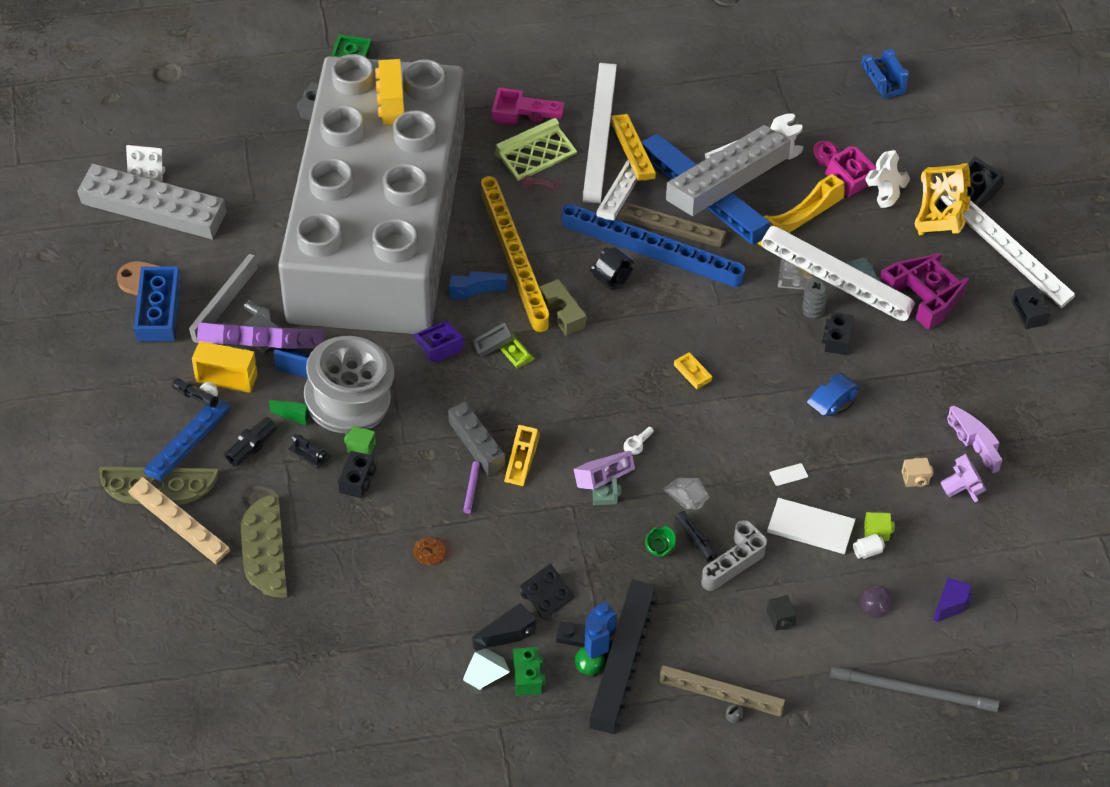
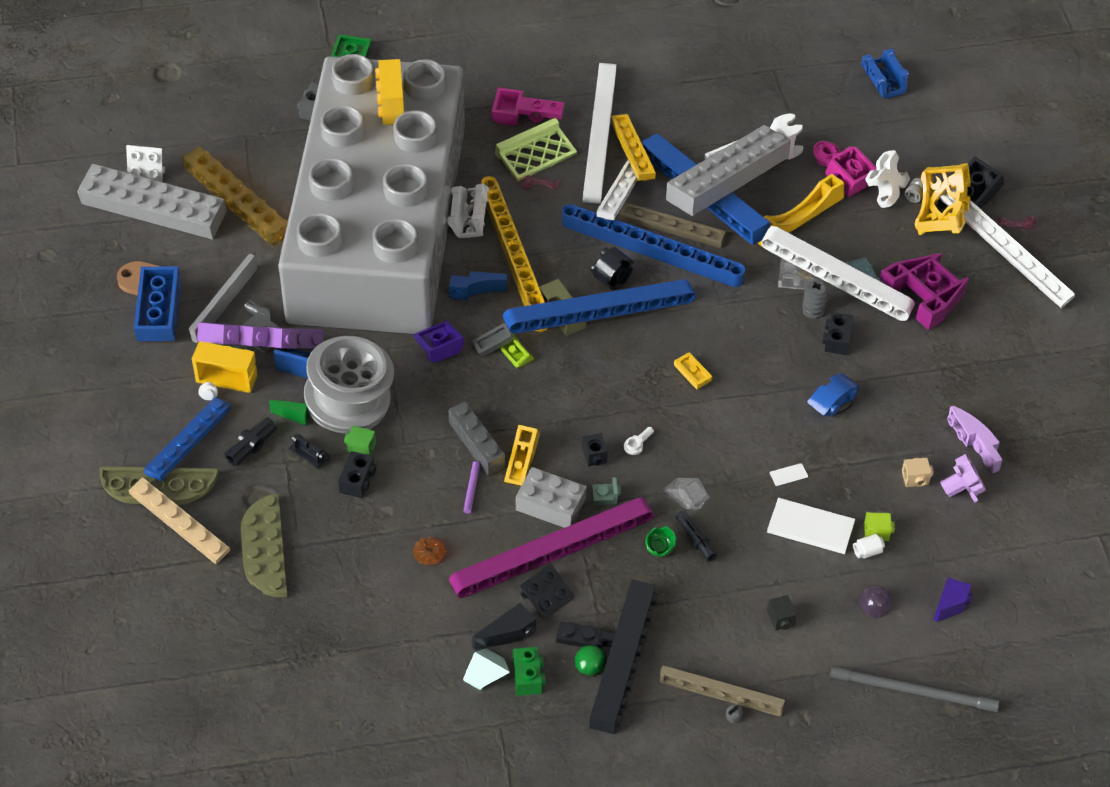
(190, 390): black pin -> none
(236, 195): none -> clear yellow brick
(461, 210): none -> white piece
(550, 498): none -> light grey brick
(551, 547): none -> magenta beam
(595, 449): none -> black brick
(598, 306): none -> blue beam
(599, 627): blue brick -> none
(600, 471): lavender slope -> none
(716, 573): light grey beam -> none
(914, 191): none -> light grey wheel
(1028, 223): none -> clear pink piece
(1031, 307): black brick -> none

